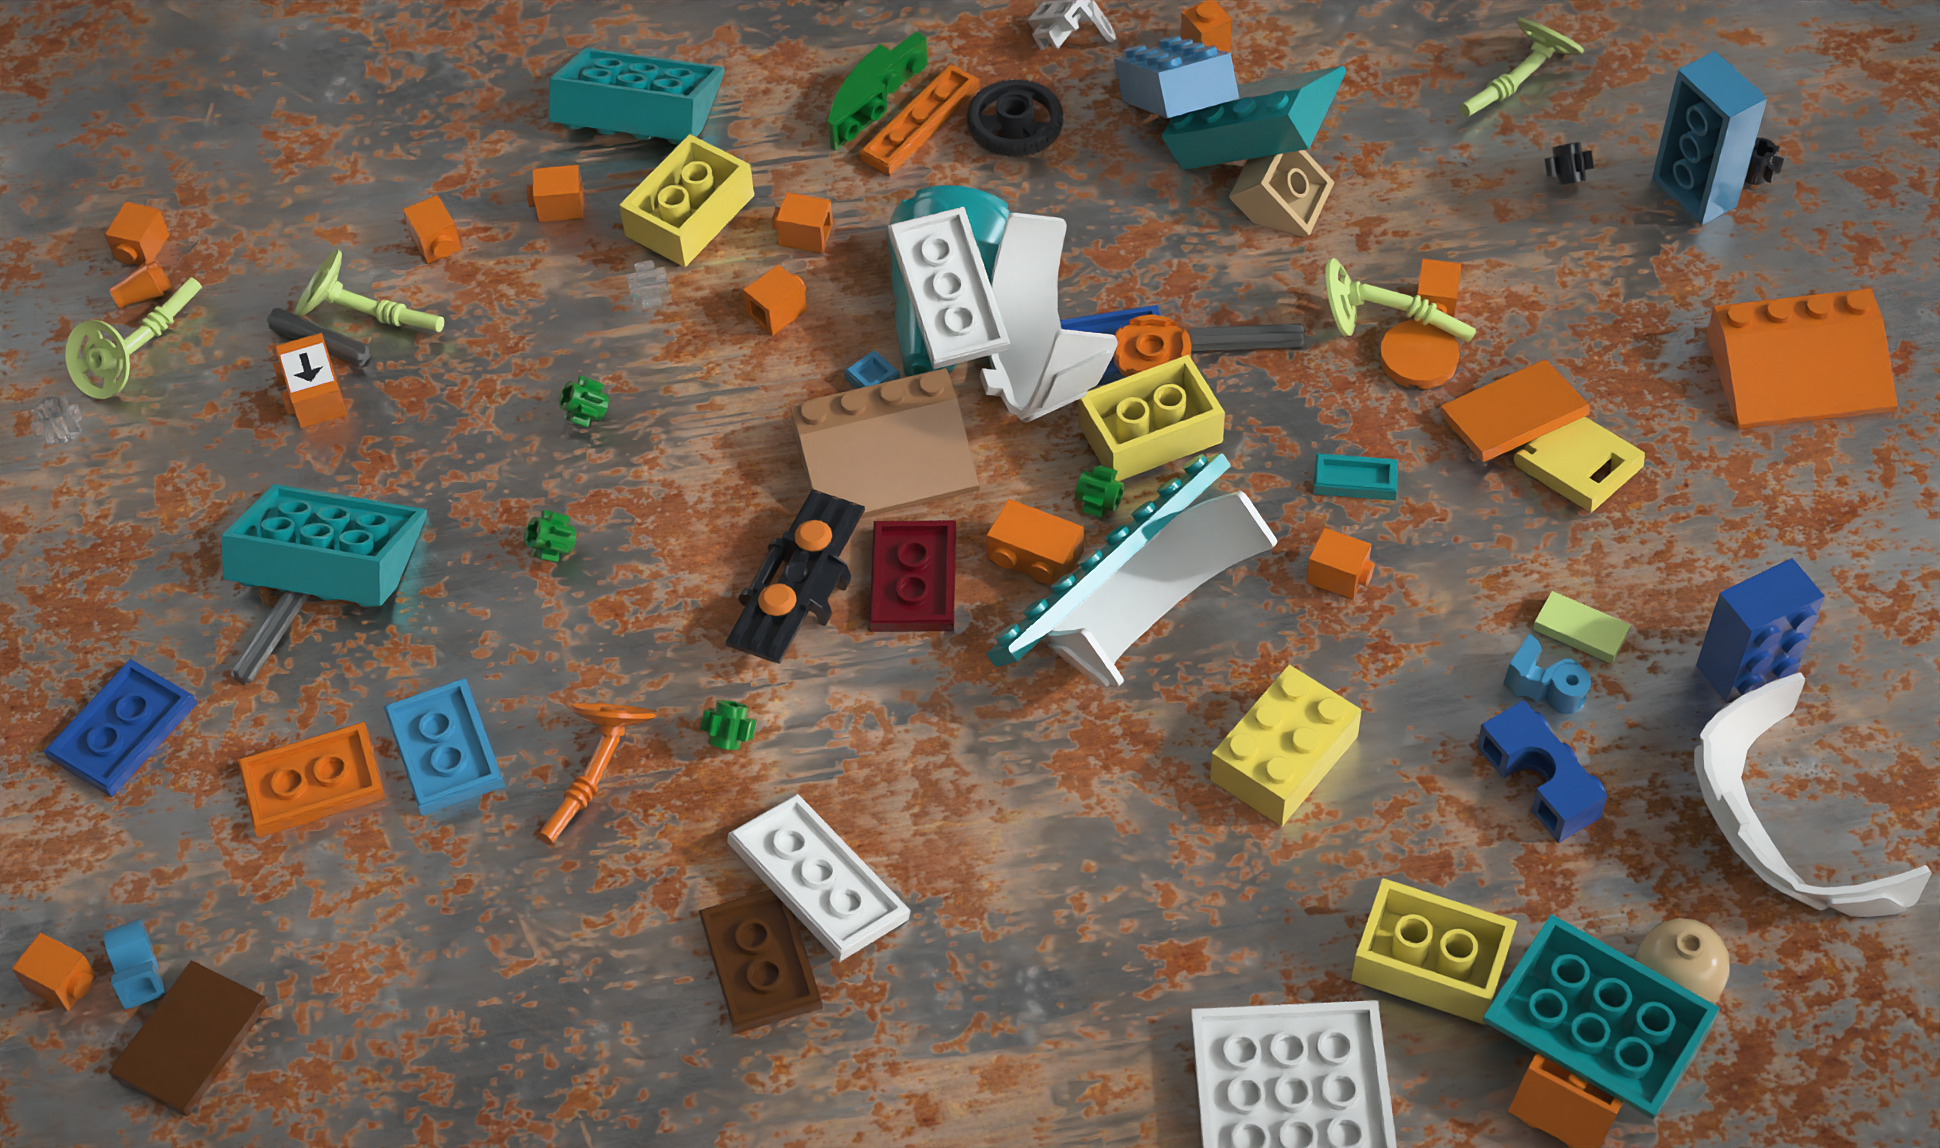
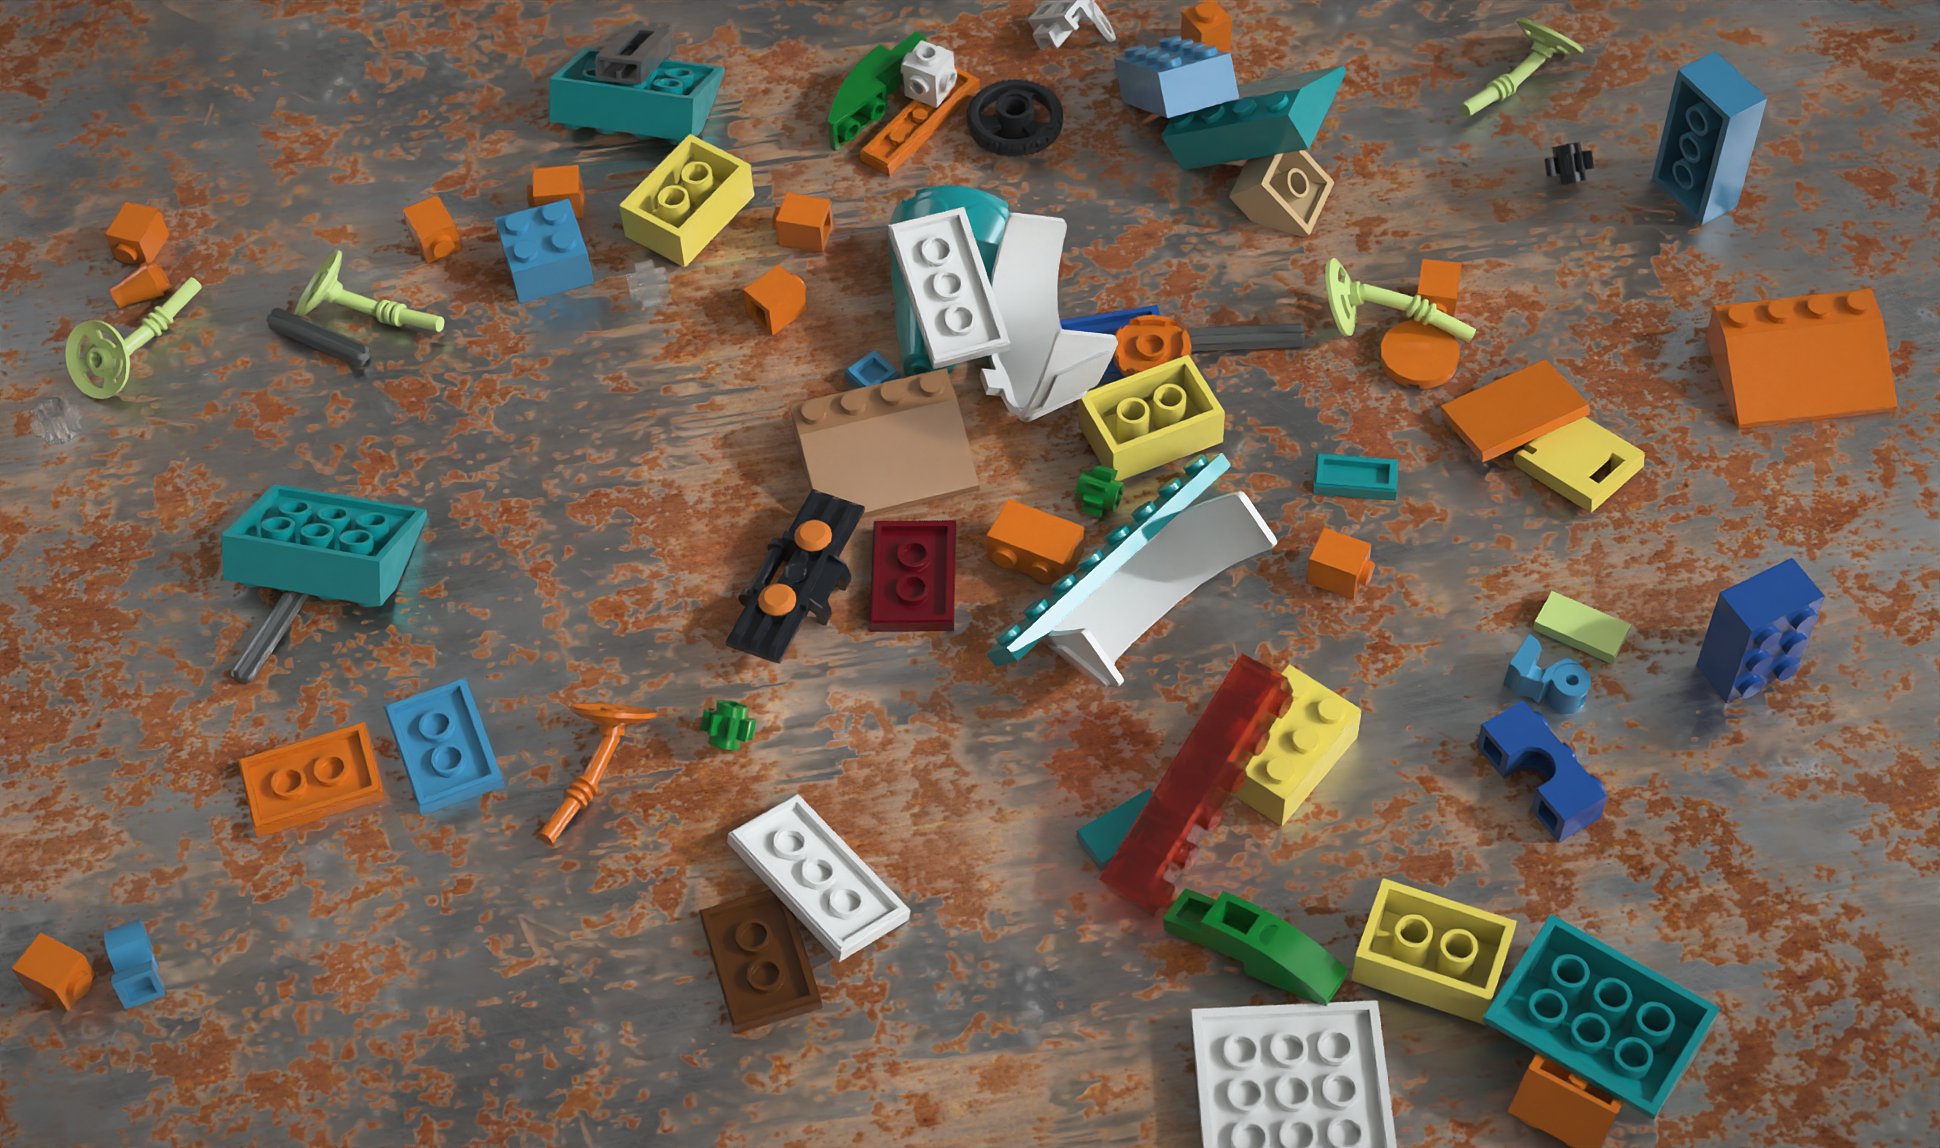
(120, 727): blue tile -> none
(188, 1038): reddish brown tile -> none
(310, 381): orange brick -> none
(544, 250): none -> dark azure brick
(550, 536): green gear -> none
(583, 401): green gear -> none
(634, 53): none -> dark grey hinge
(928, 73): none -> white brick
(1106, 833): none -> teal tile
(1198, 784): none -> clear red brick
(1265, 943): none -> green slope
(1688, 956): tan cylinder -> none
(1719, 771): white piece -> none
(1763, 162): black gear -> none

